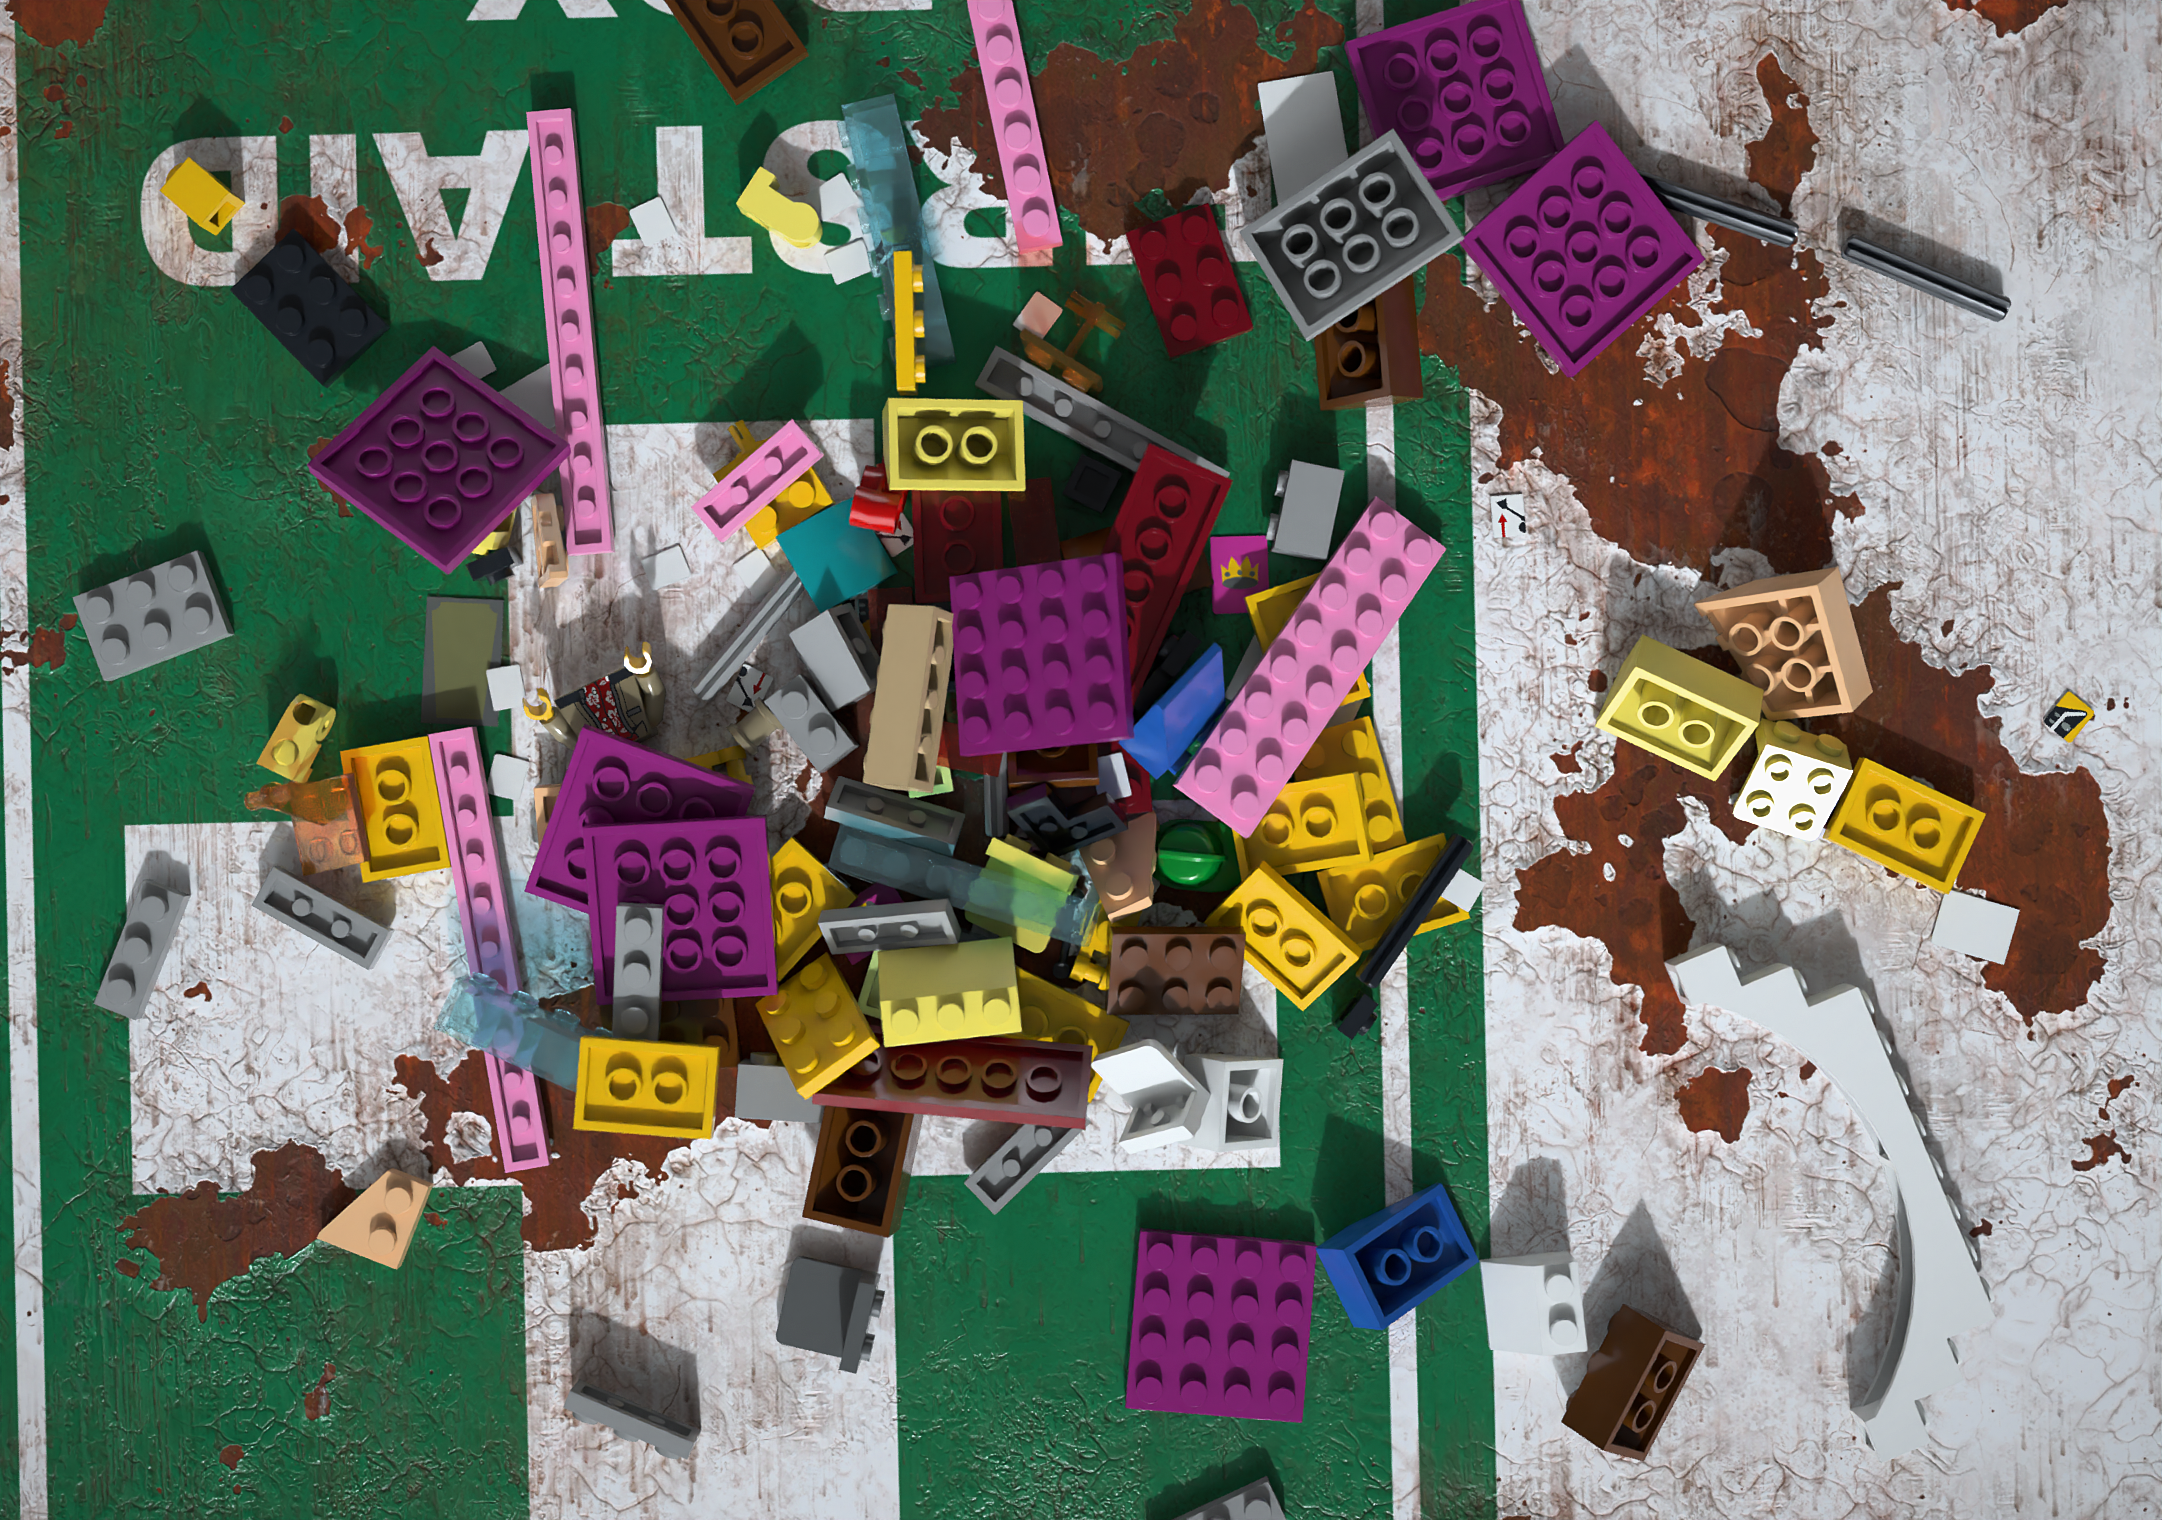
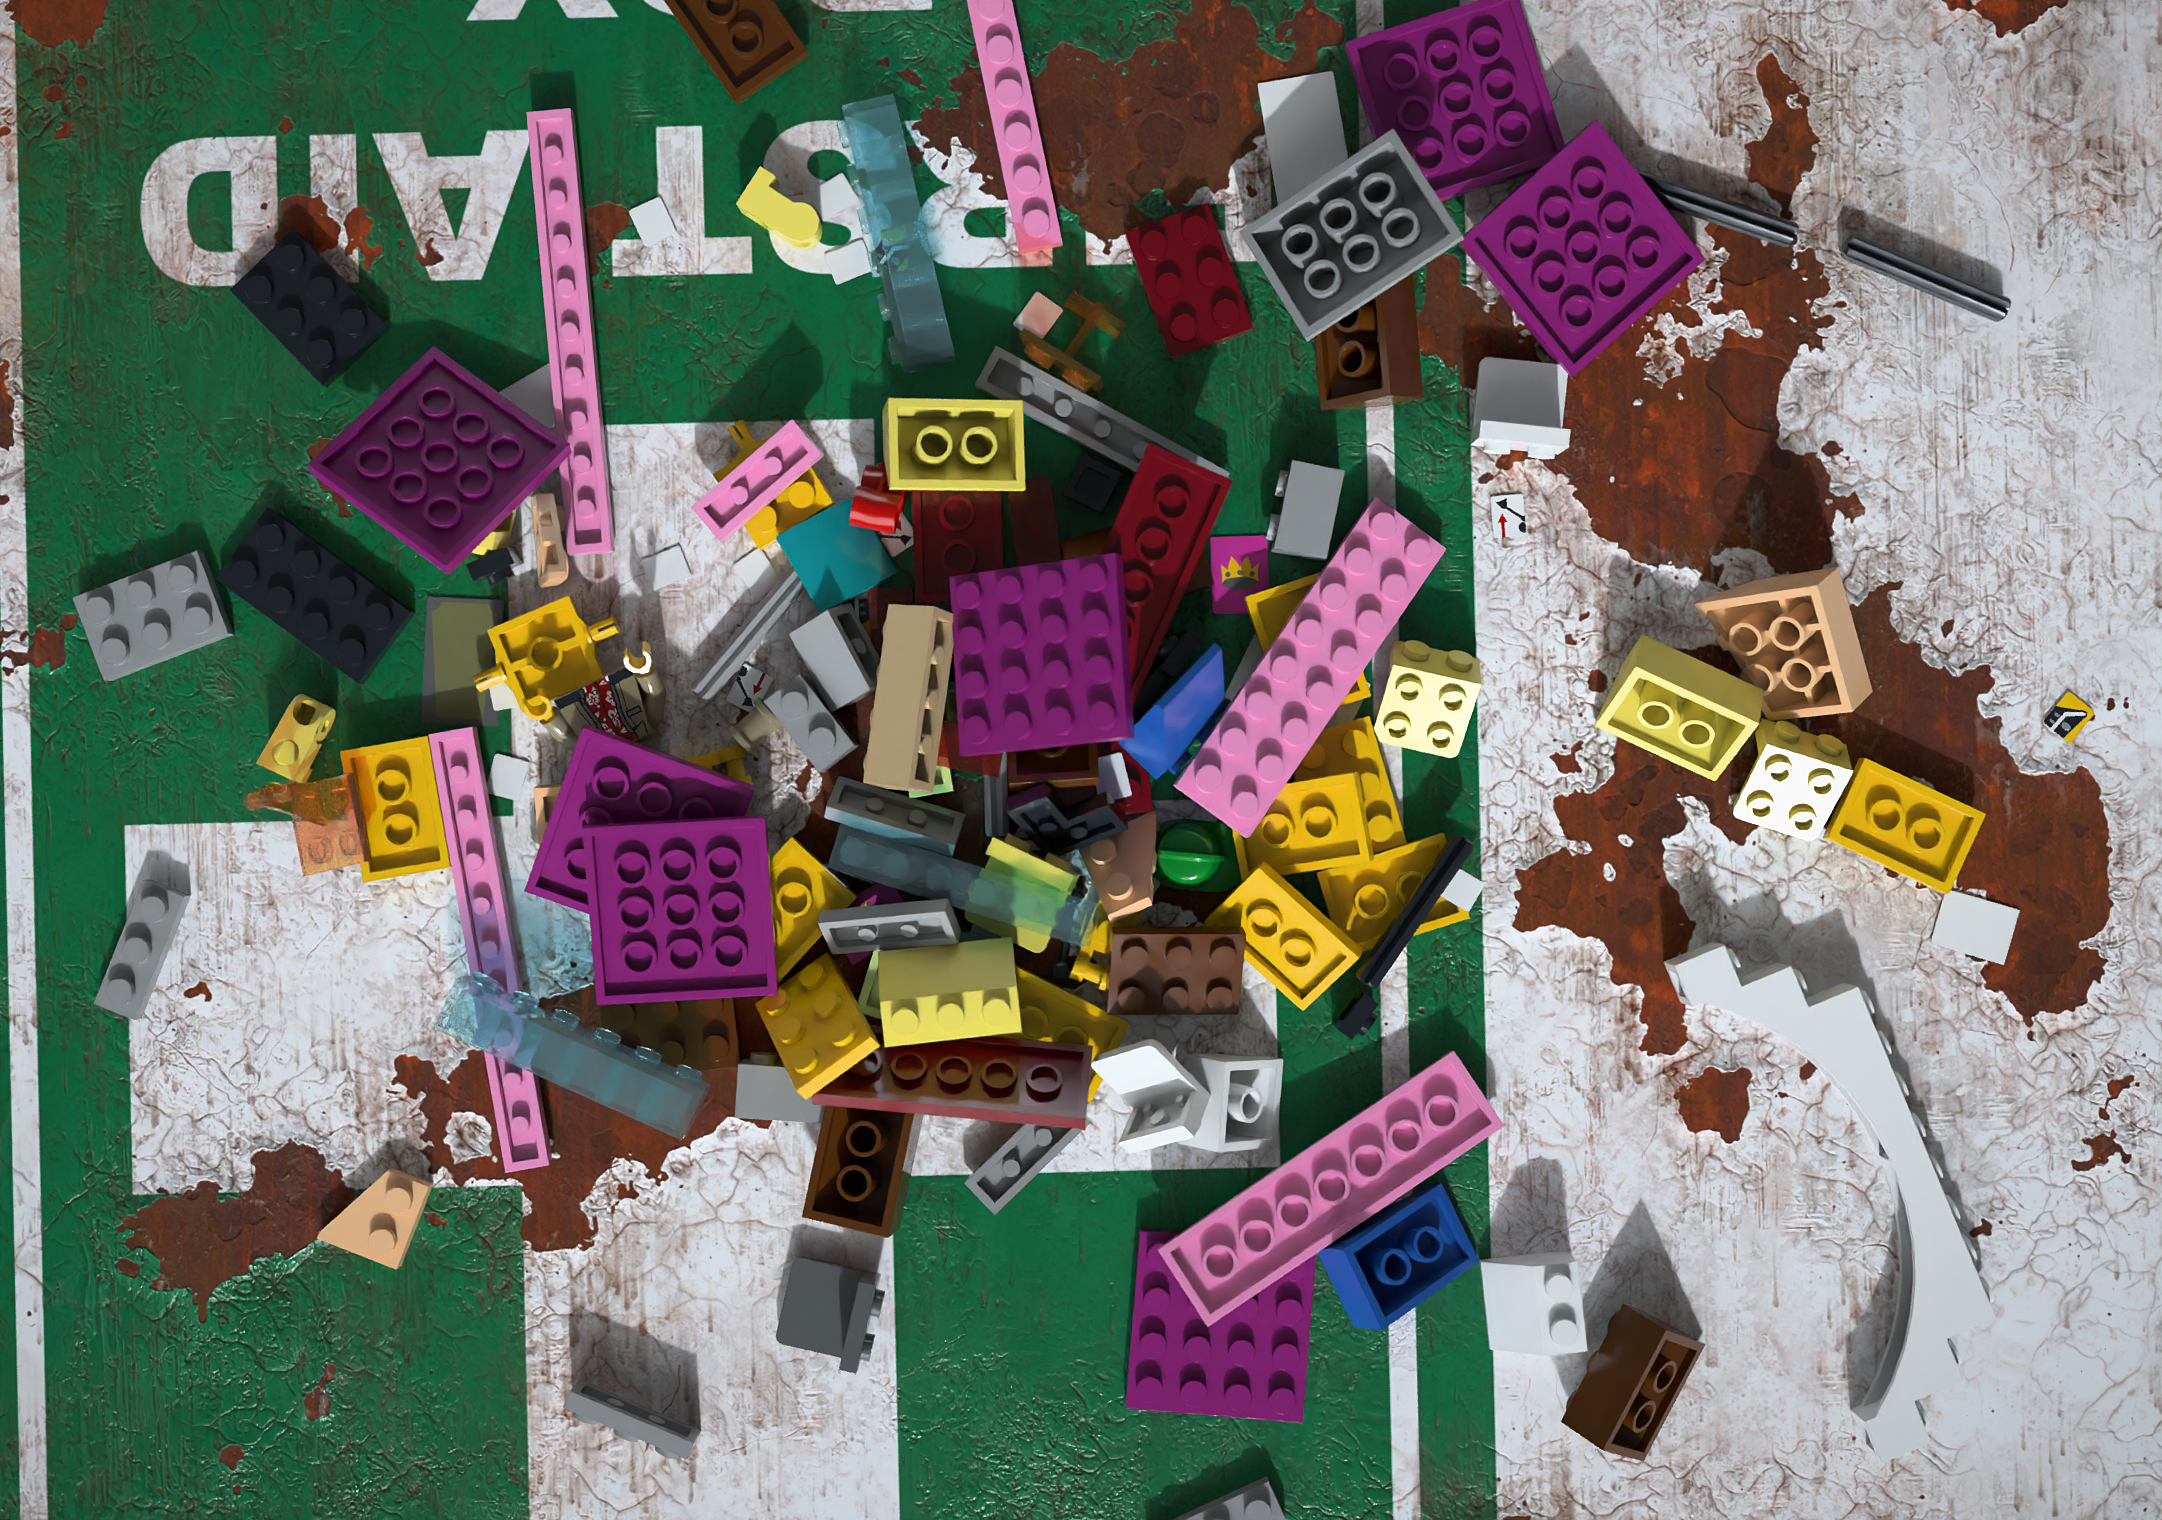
(201, 195): yellow brick -> none
(315, 595): none -> black plate
(323, 917): light grey plate -> none
(475, 360): white sticker -> none
(547, 651): none -> yellow plate
(638, 971): light grey plate -> none
(647, 1087): yellow plate -> none
(908, 323): yellow plate -> none
(1330, 1188): none -> bright pink plate
(1427, 698): none -> light yellow bracket
(1520, 408): none -> white bracket

